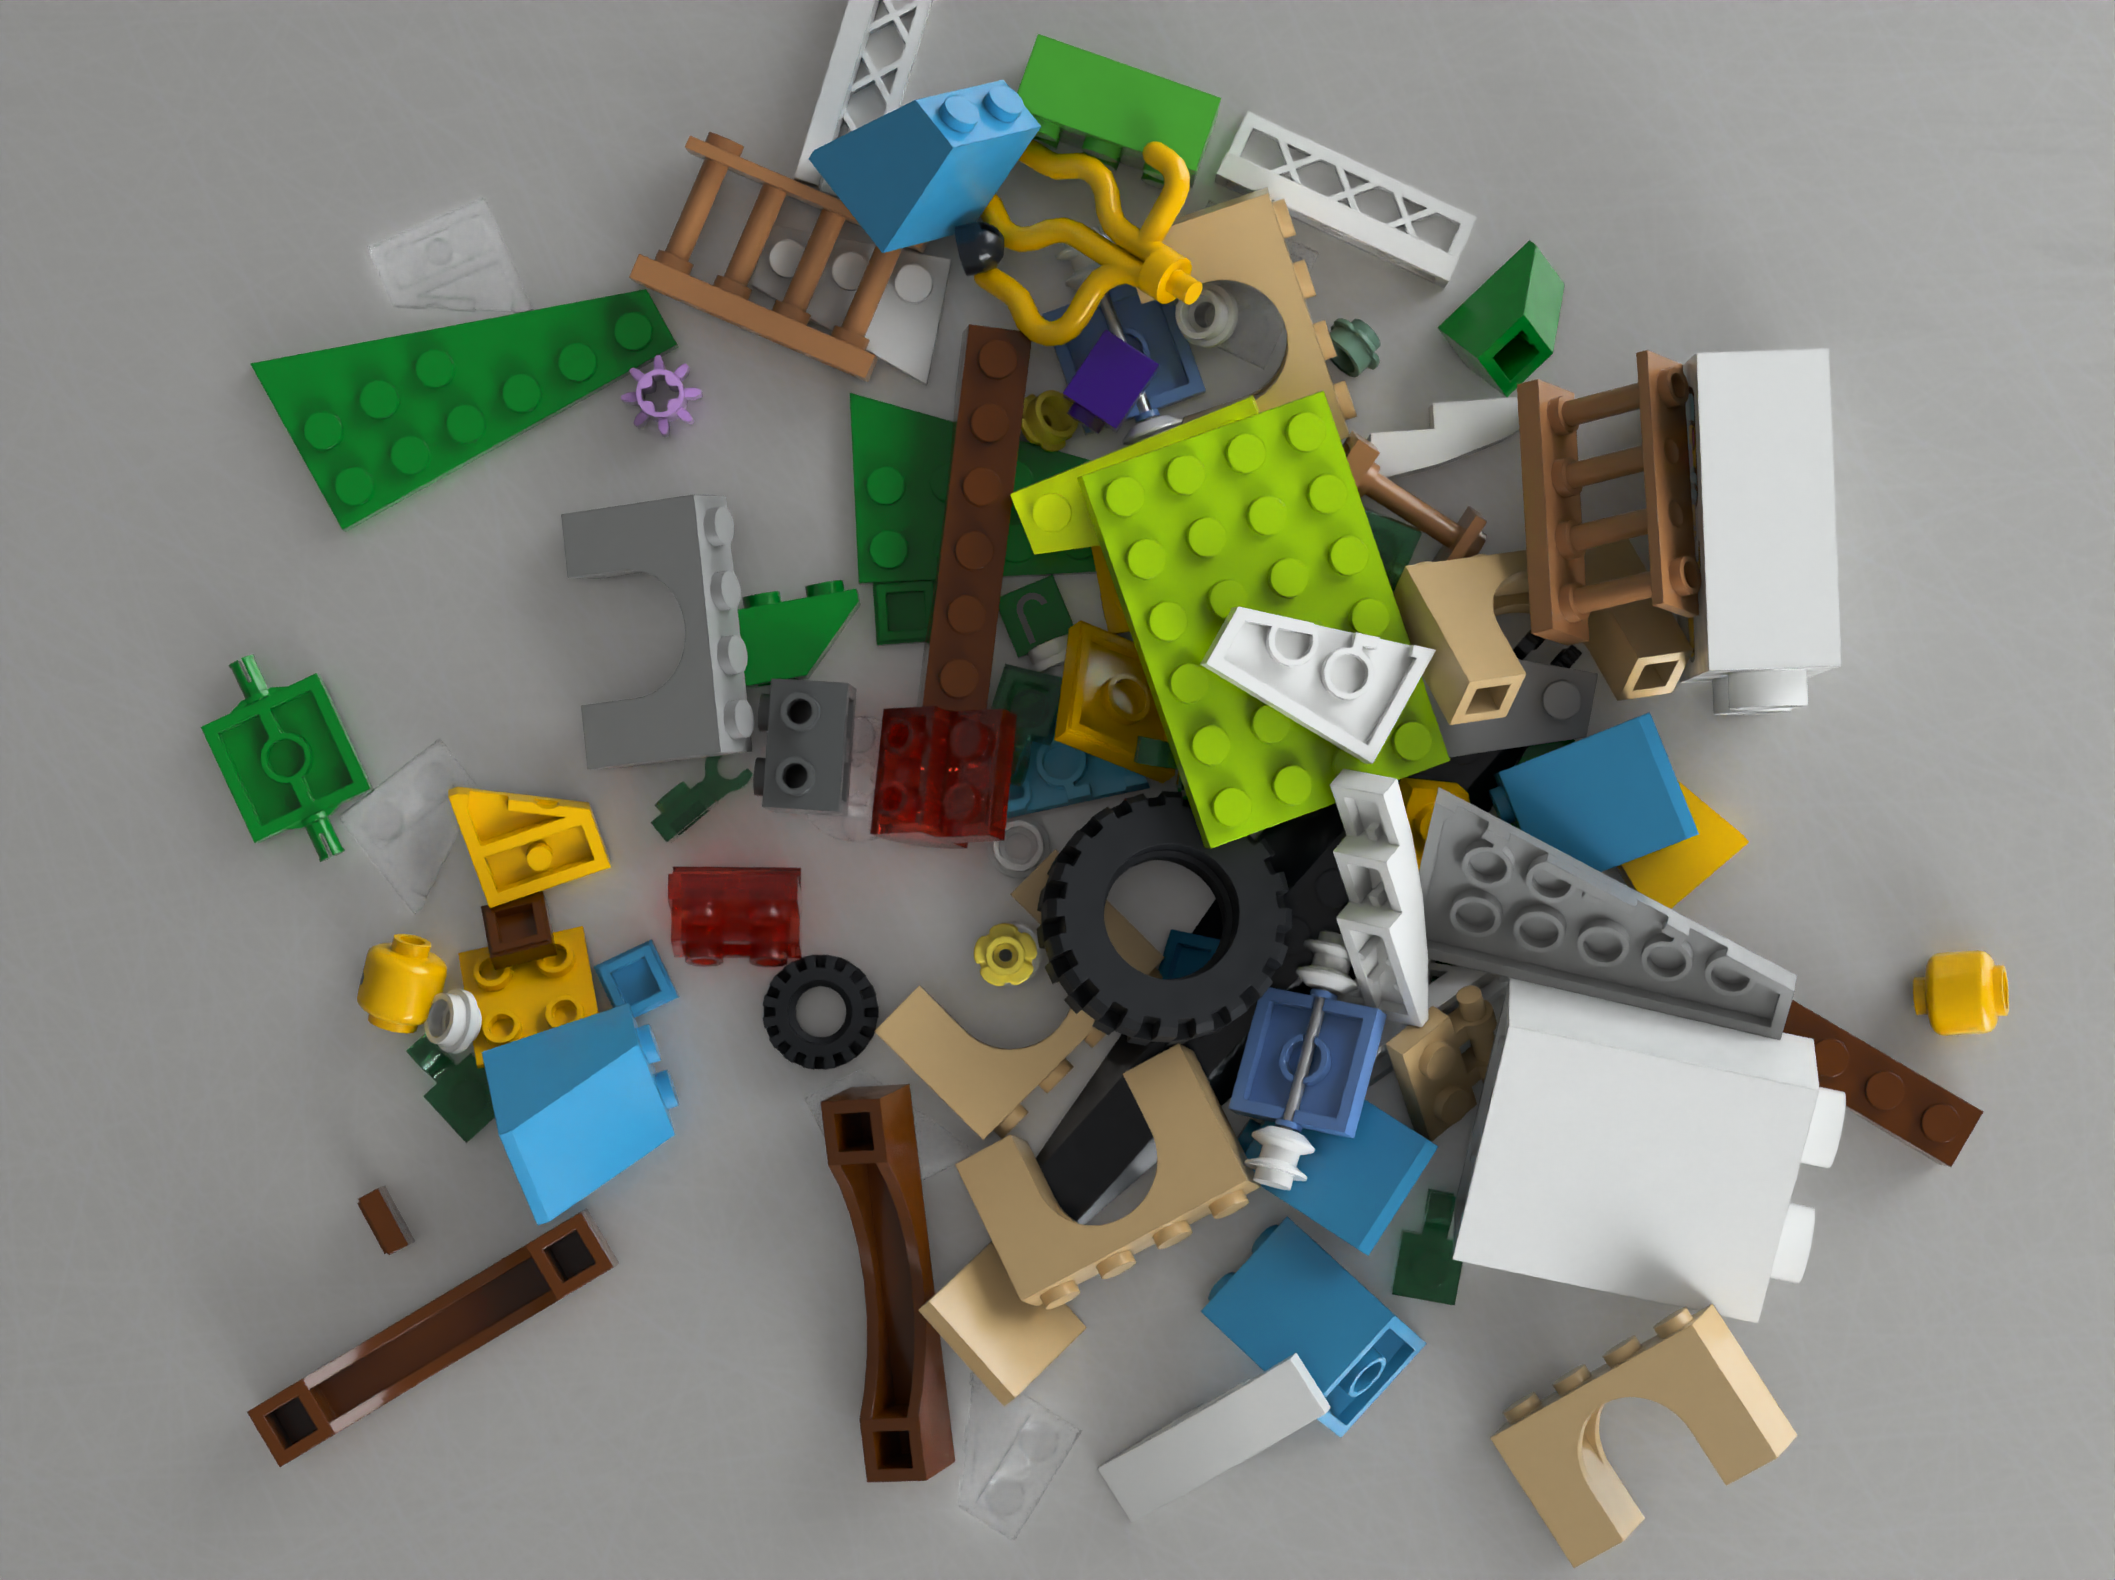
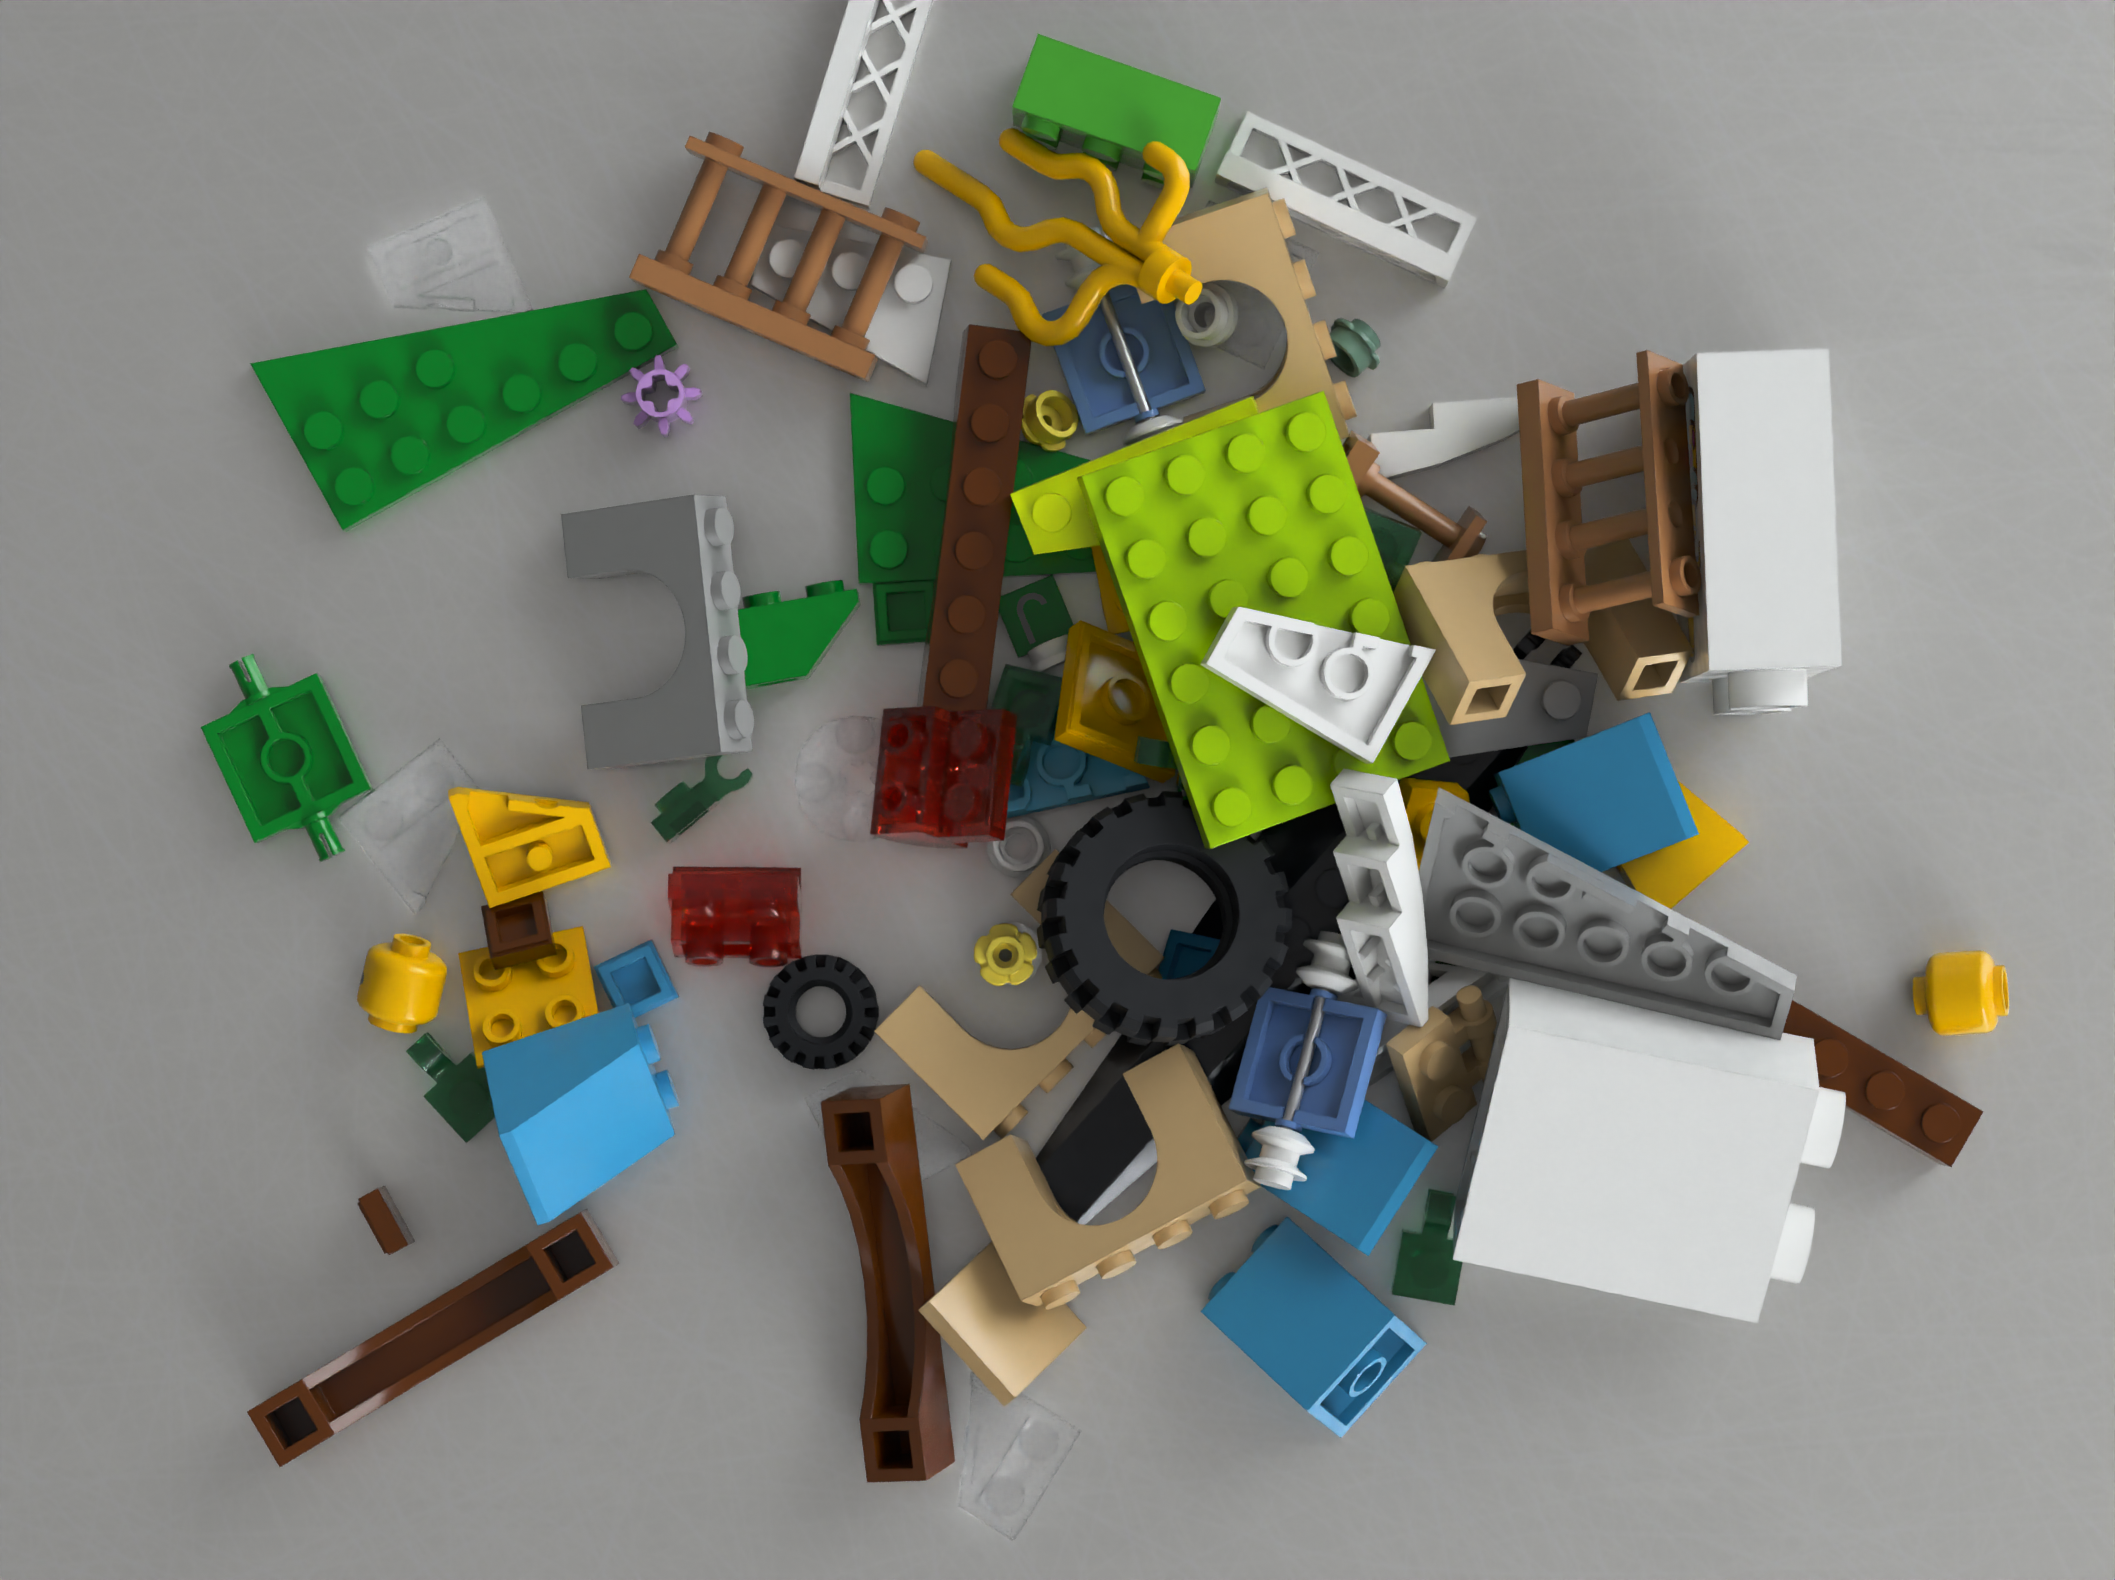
(453, 1020): white plate -> none
(806, 747): dark grey brick -> none
(928, 163): dark azure slope -> none
(979, 247): black hinge -> none
(1109, 383): dark purple brick -> none
(1214, 1437): white slope -> none
(1509, 321): green slope -> none
(1688, 1368): tan arch -> none

